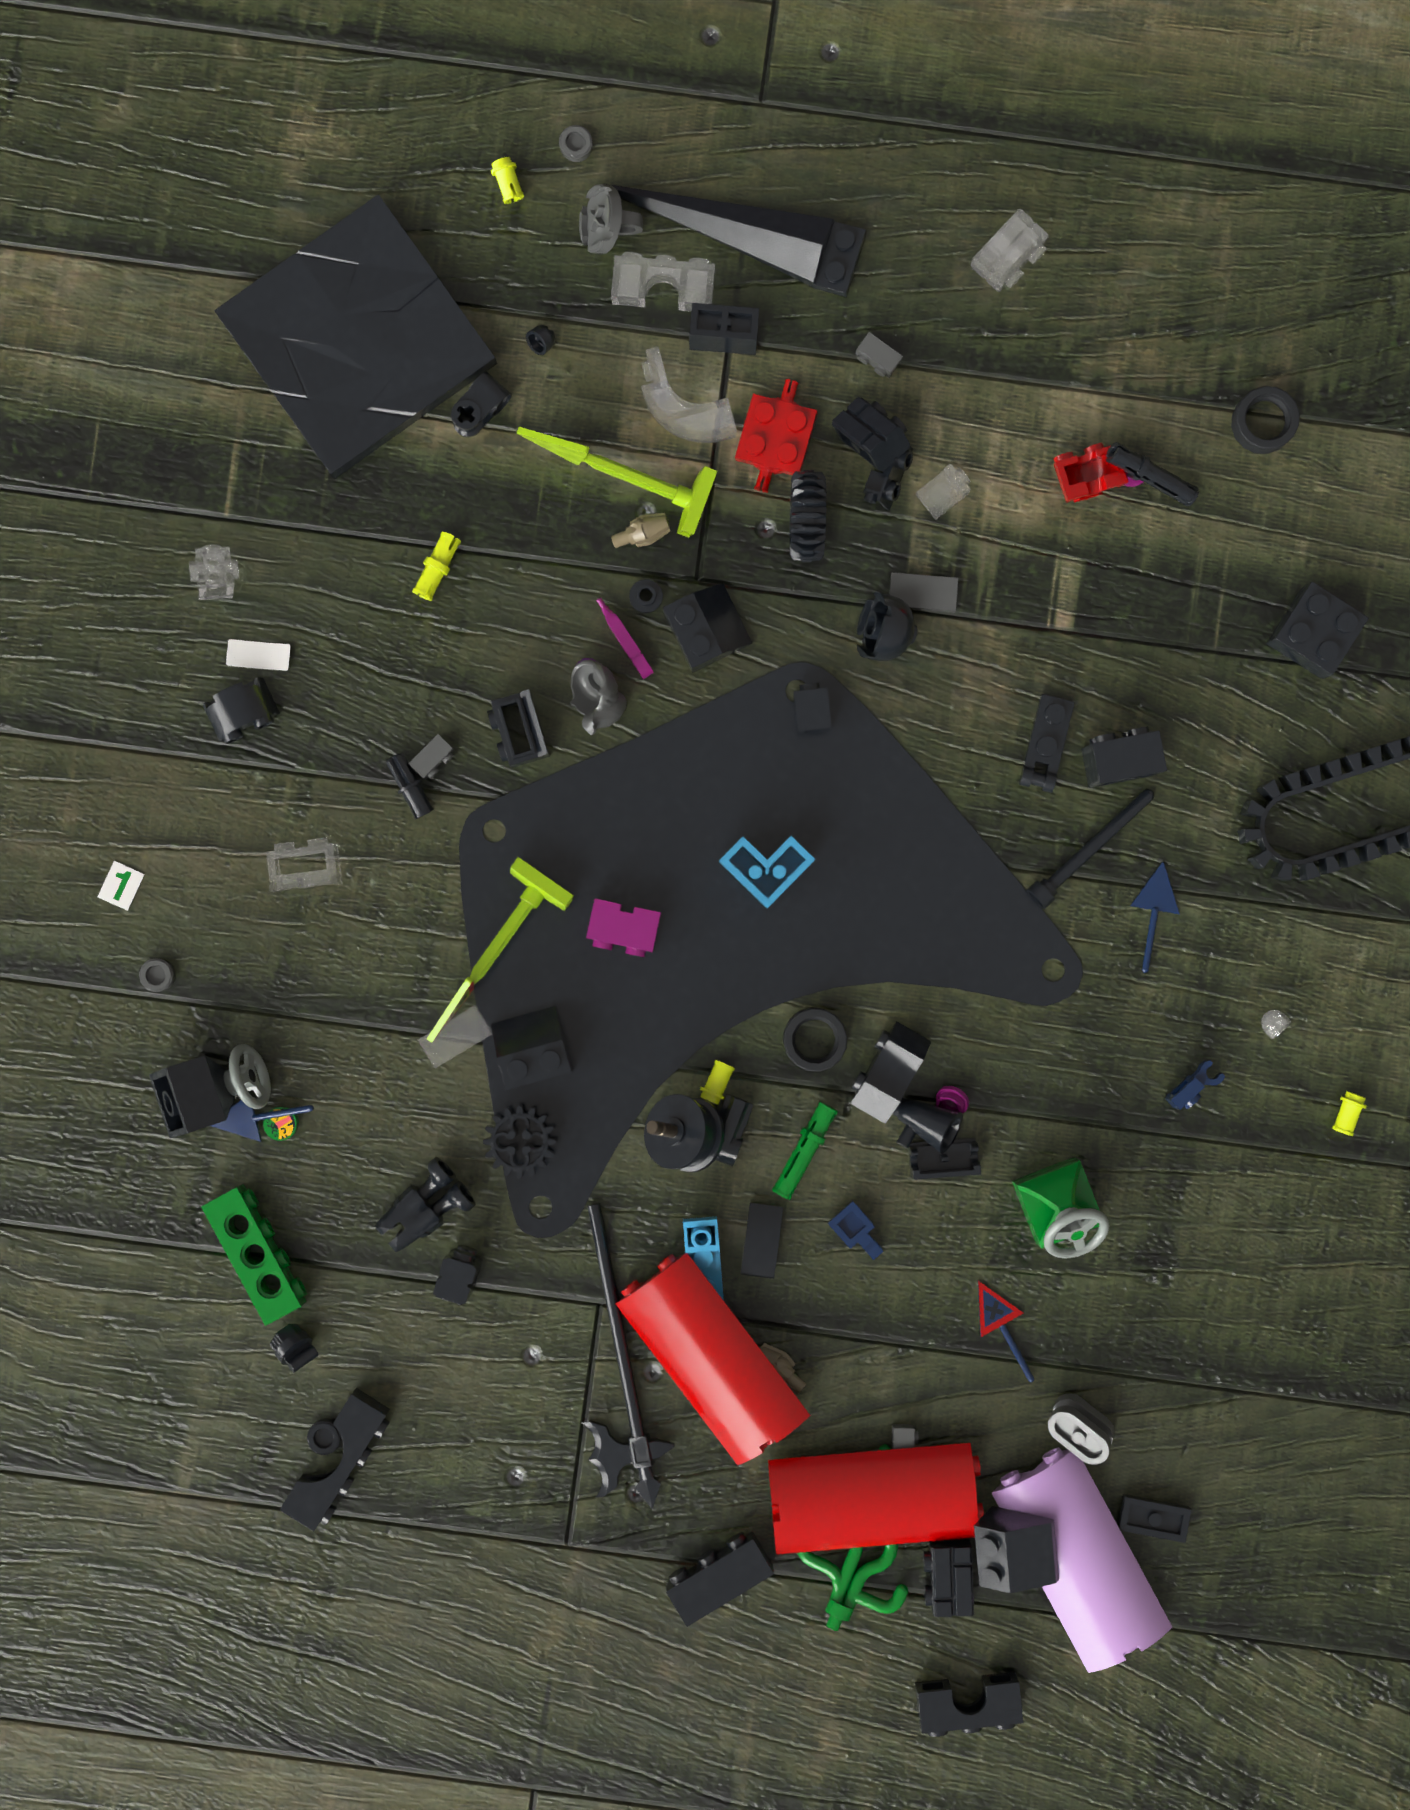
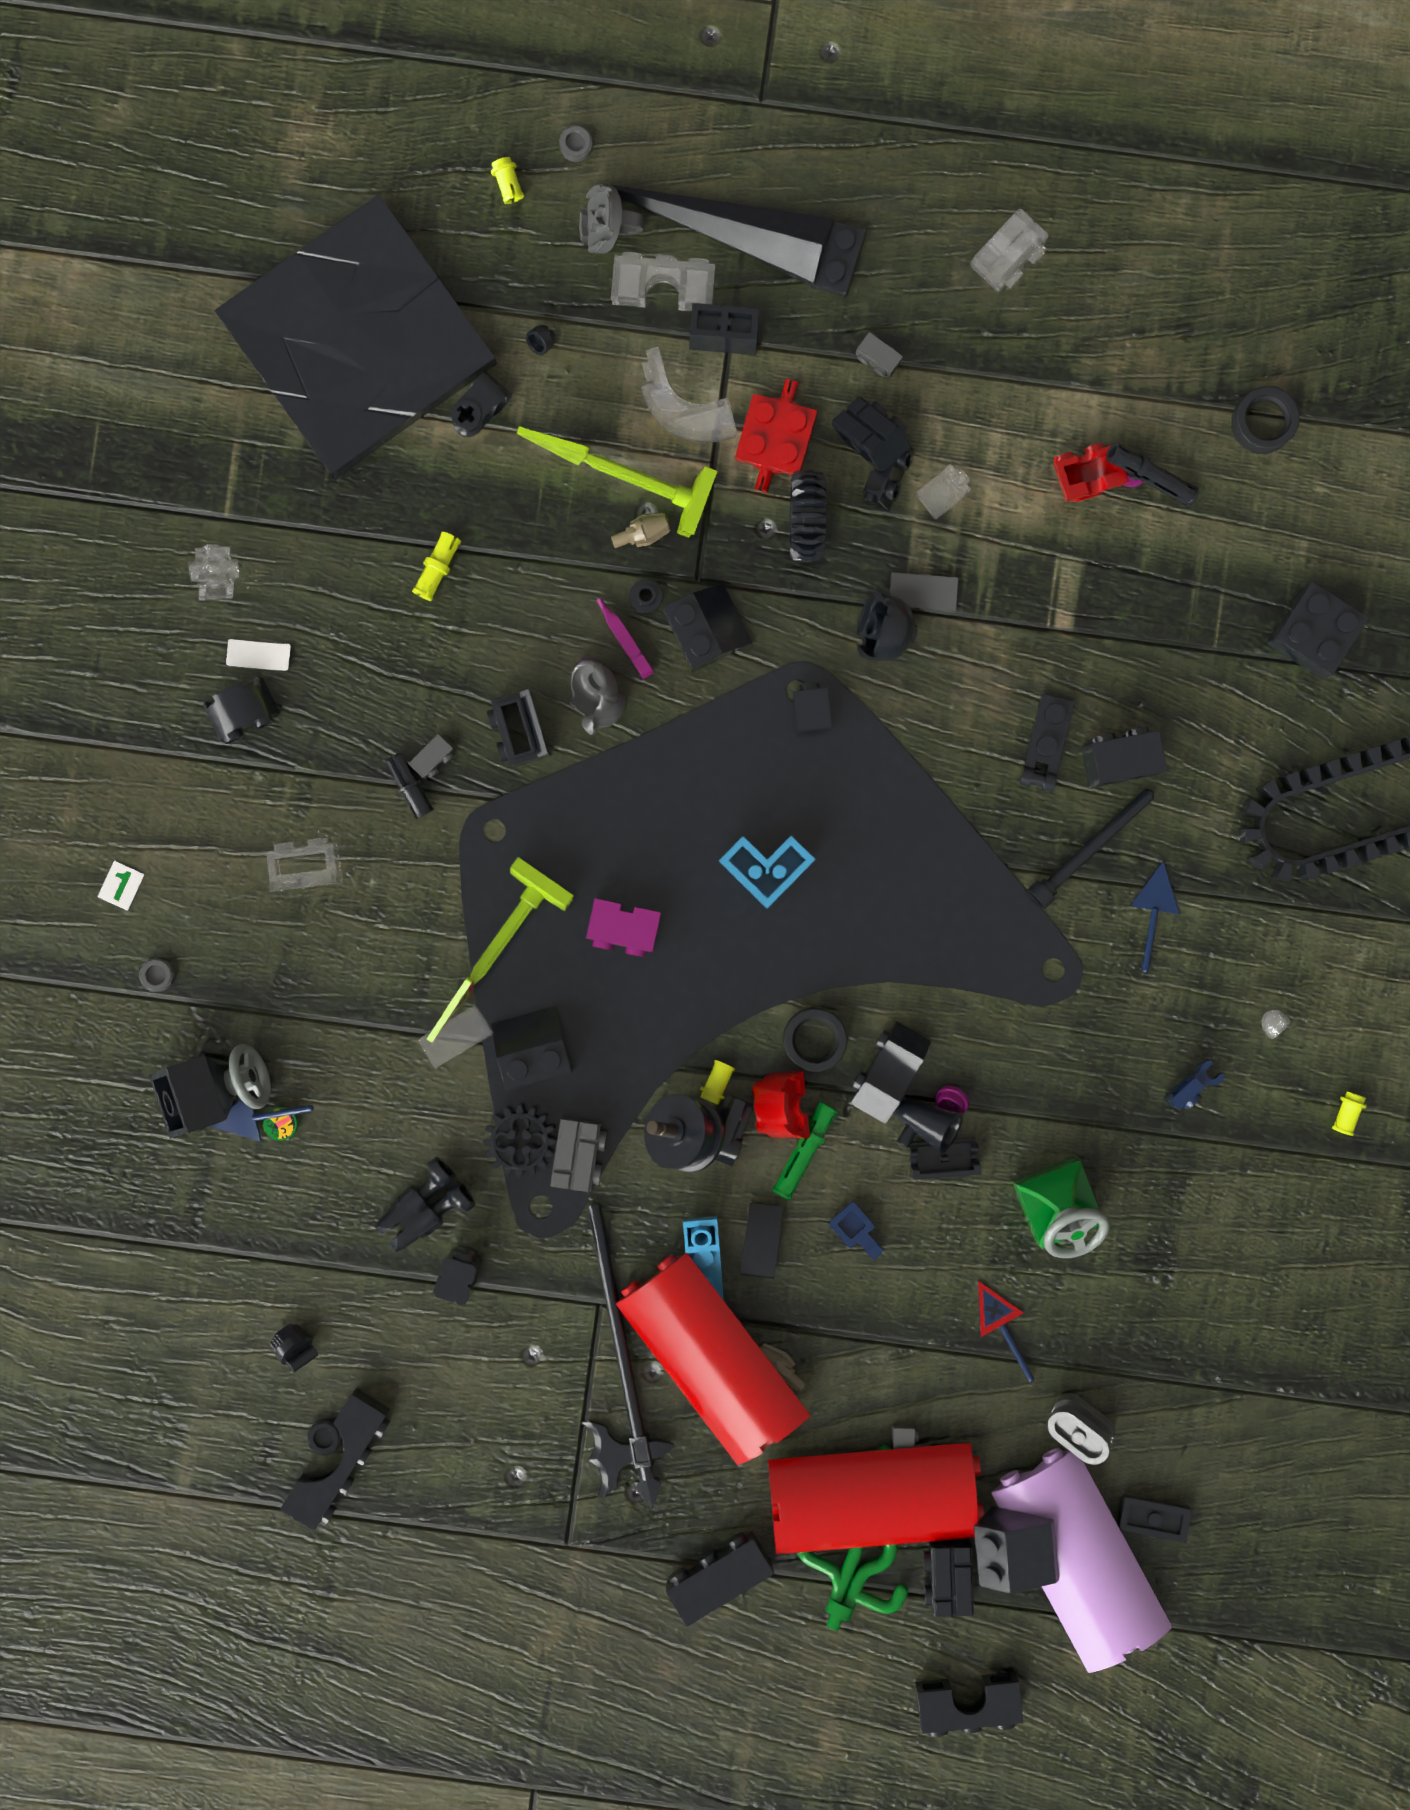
(252, 1273): green brick -> none
(577, 1154): none -> dark grey brick
(779, 1105): none -> red cylinder

